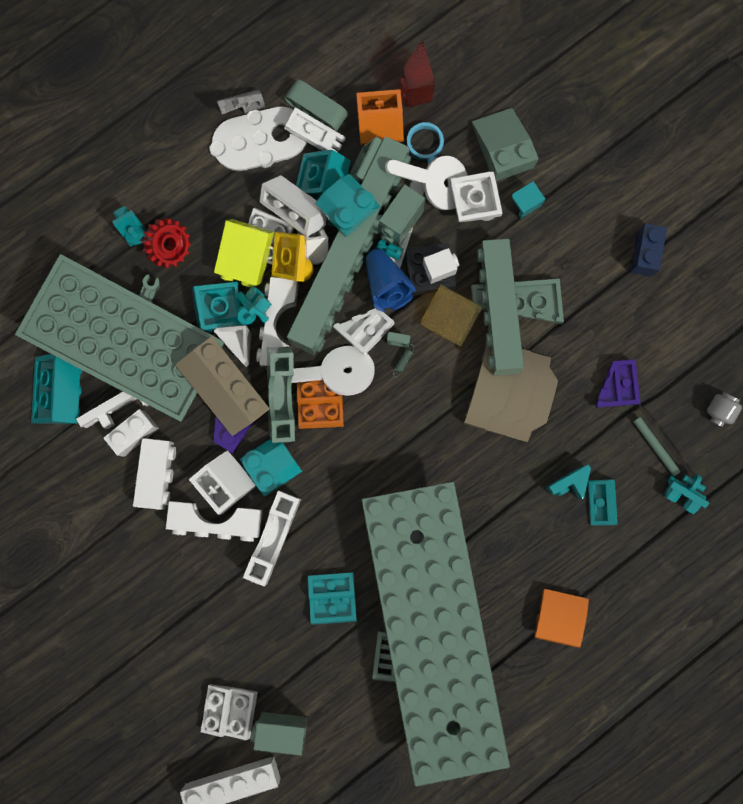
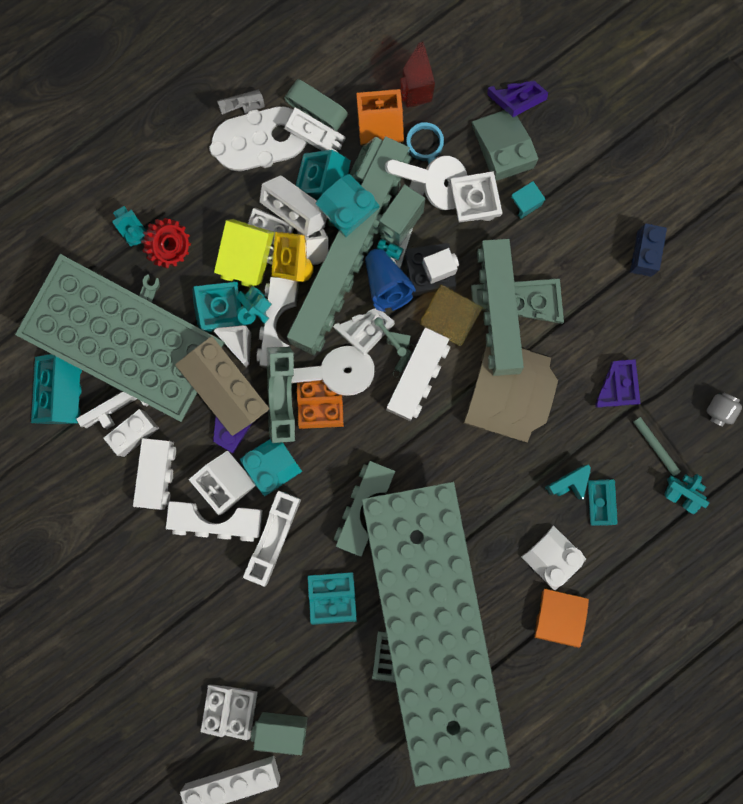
(353, 535): none -> sand green arch
(401, 350): none -> sand green hinge
(417, 375): none -> white brick
(518, 97): none -> dark purple wing
(554, 558): none -> white slope

